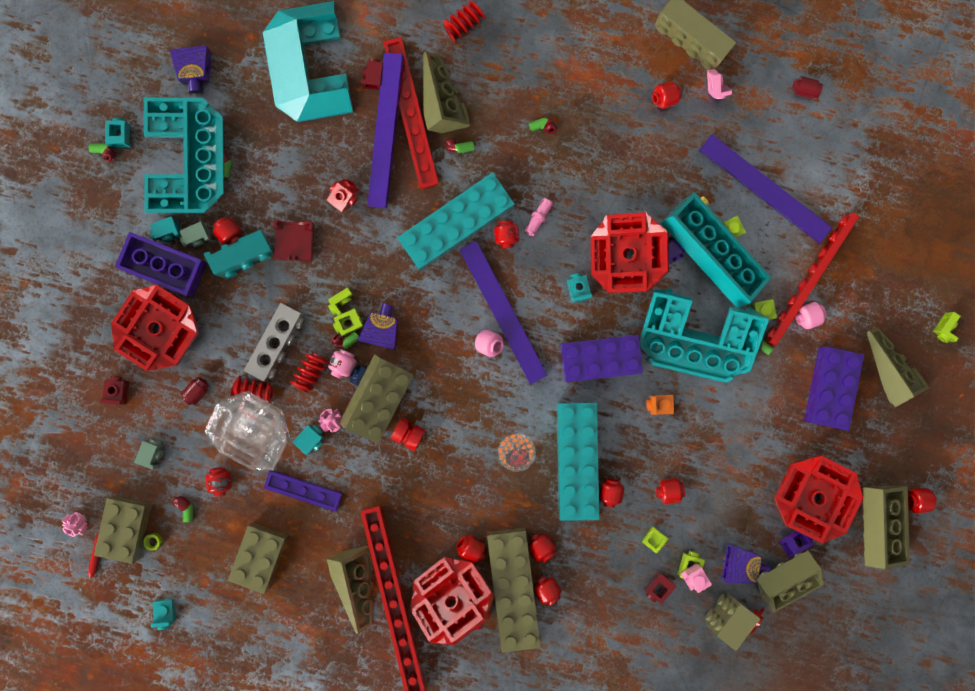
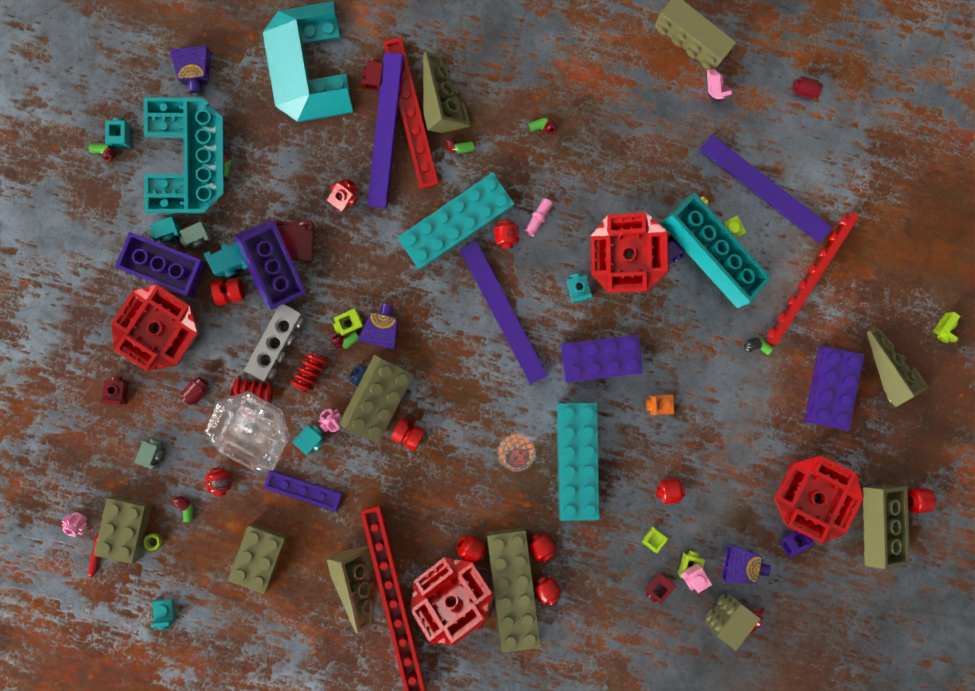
(227, 231): red head -> none
(233, 287): none -> red wheel
(270, 264): none -> dark purple brick
(341, 298): lime bracket -> none
(342, 363): bright pink head -> none
(463, 19): red piece -> none
(489, 343): bright pink head -> none
(611, 492): red head -> none
(667, 94): red head -> none
(697, 352): teal slope -> none
(765, 307): lime brick -> none
(790, 581): olive brick -> none
(811, 315): bright pink head -> none

